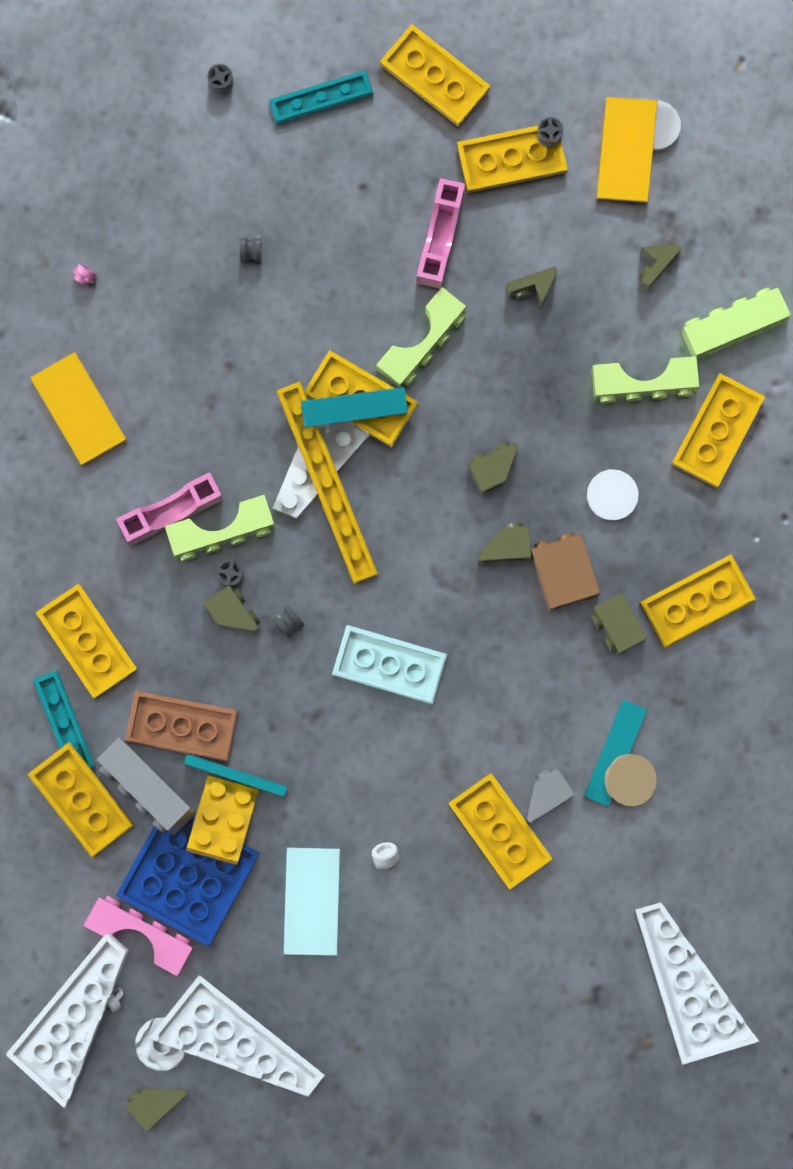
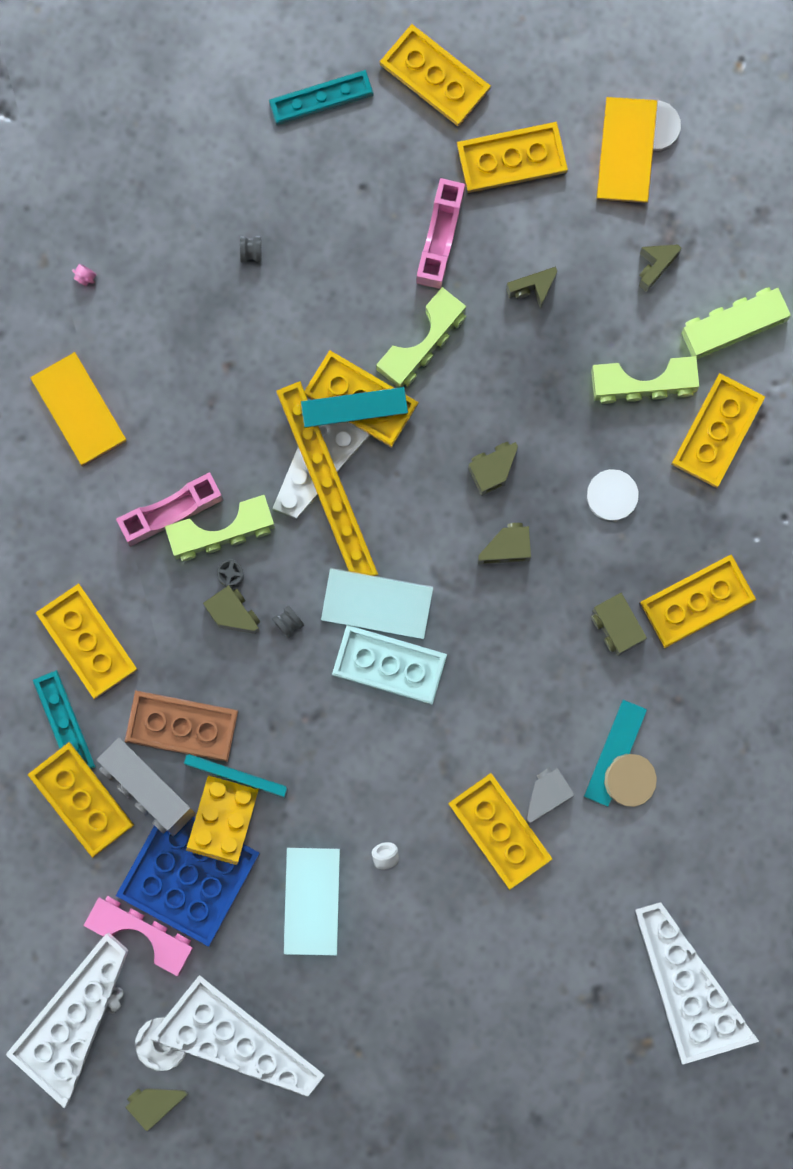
(219, 73): dark grey wheel -> none
(377, 603): none -> light aqua tile
(550, 127): dark grey wheel -> none
(564, 571): medium nougat brick -> none

